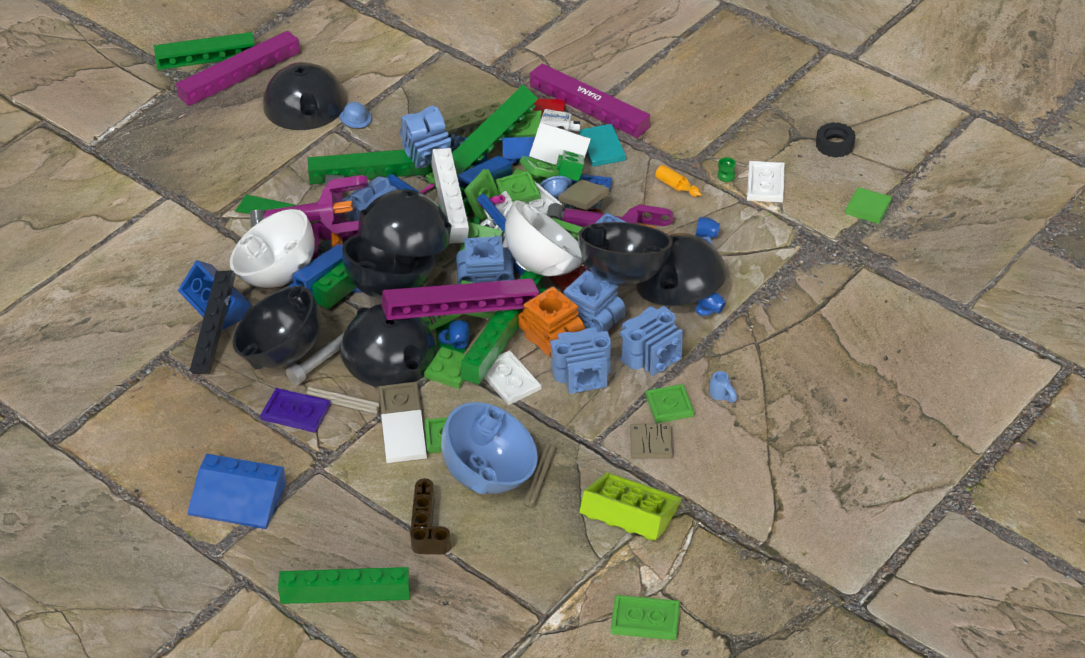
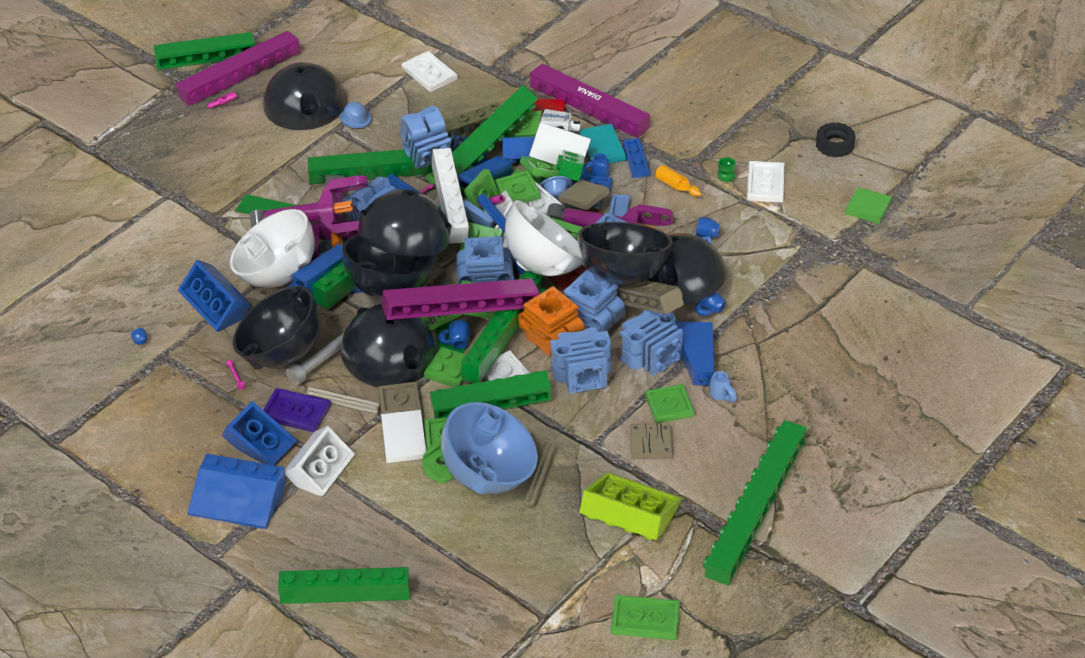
(139, 336): none -> blue hinge
(212, 322): black plate -> none
(222, 100): none -> dark pink pin
(240, 385): none -> dark pink hinge
(258, 435): none -> blue slope
(319, 462): none -> white slope
(424, 536): dark brown beam -> none
(429, 71): none -> white tile
(432, 468): none -> bright green plate
(477, 215): none -> medium blue tile
(500, 392): none -> green brick
(598, 166): none -> blue piece
(619, 205): none -> medium blue tile
(636, 158): none -> blue tile
(651, 296): none -> dark tan brick
(698, 350): none -> blue slope
(755, 502): none -> green brick

